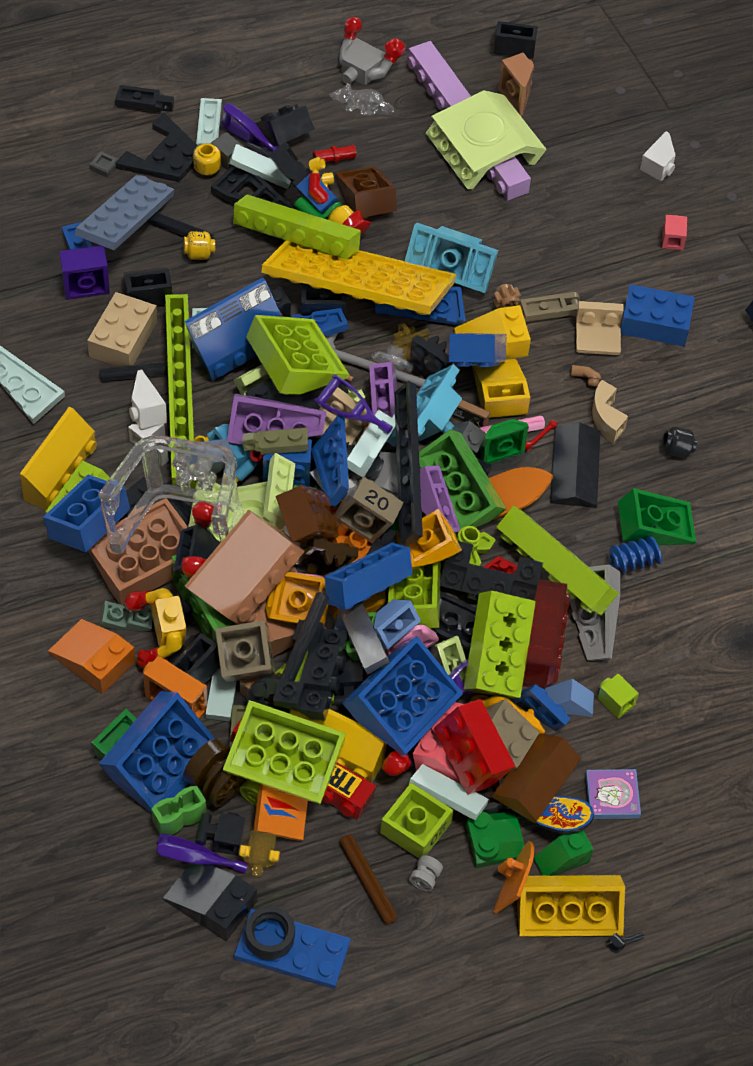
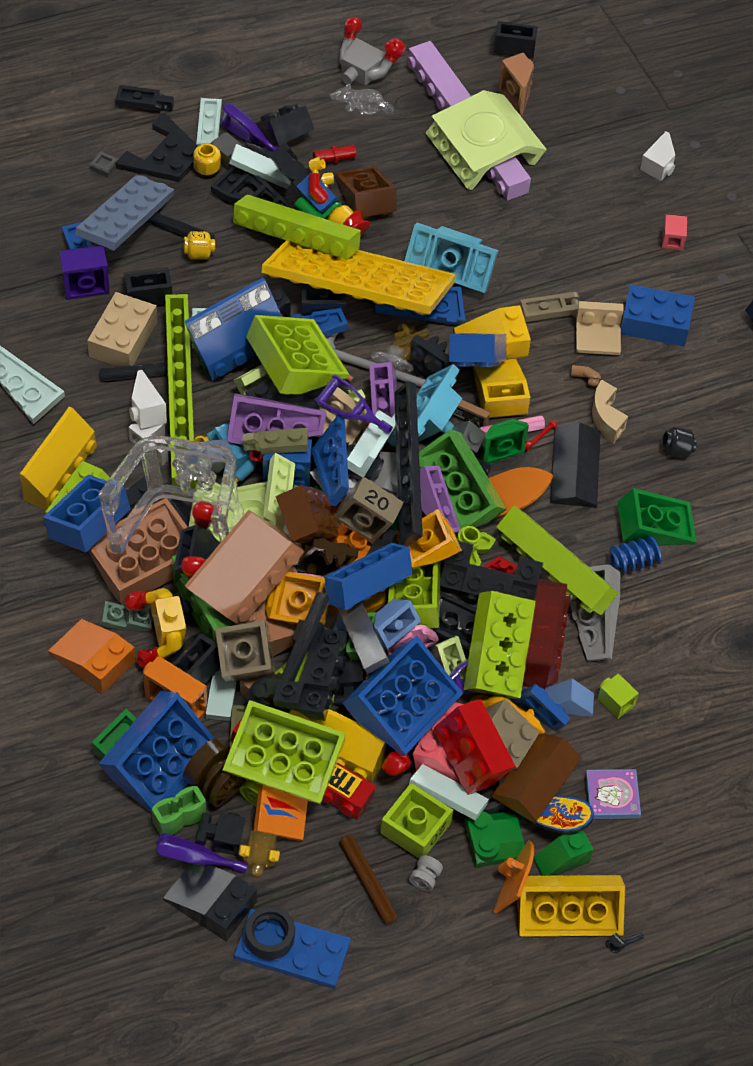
(506, 296): medium nougat gear -> none

